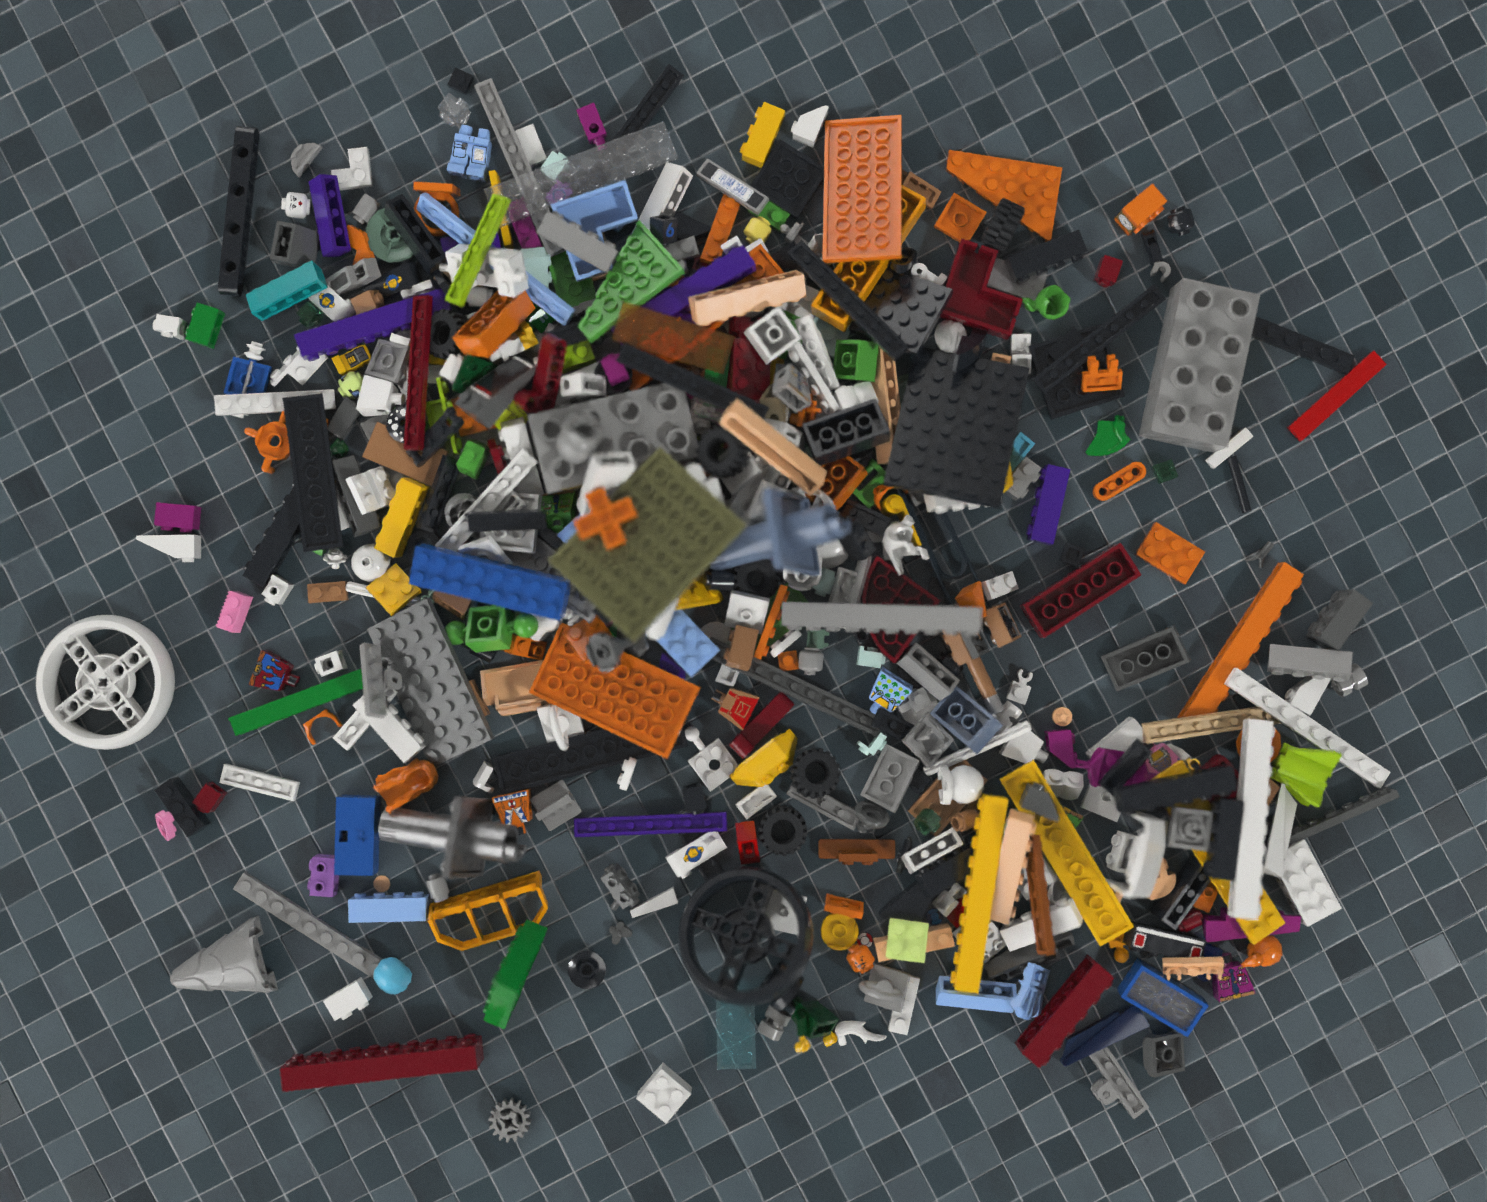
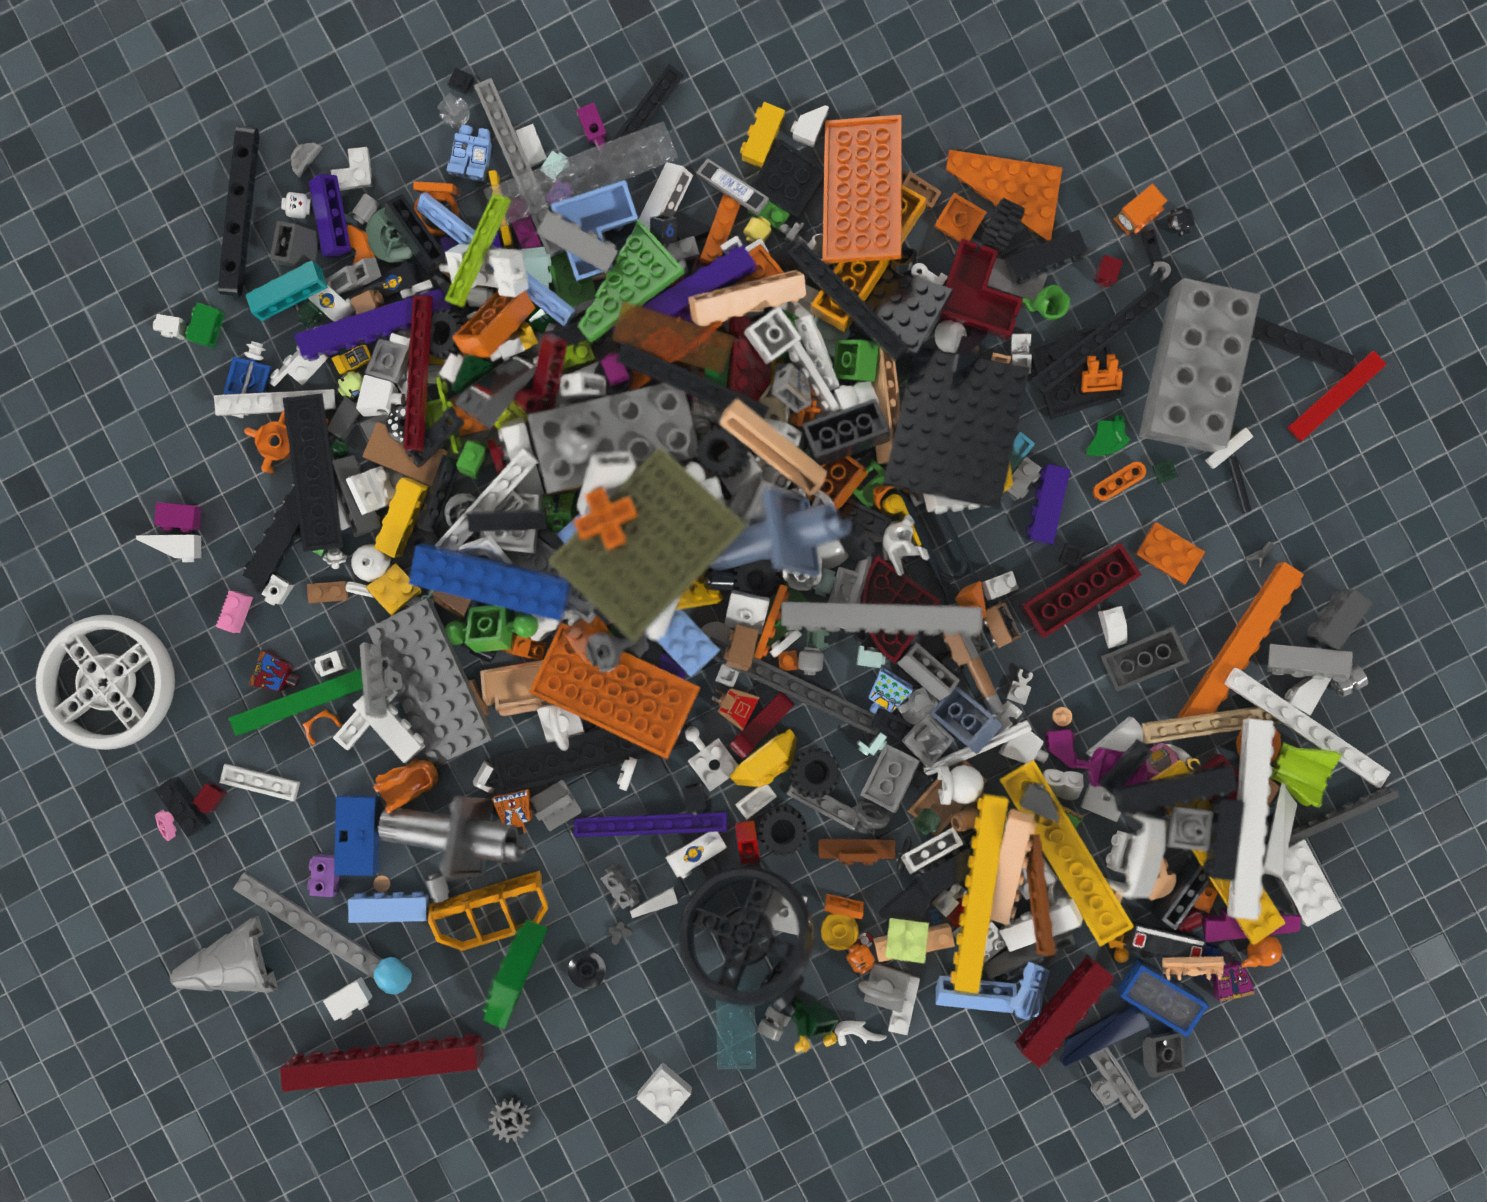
(1113, 626): none -> white slope

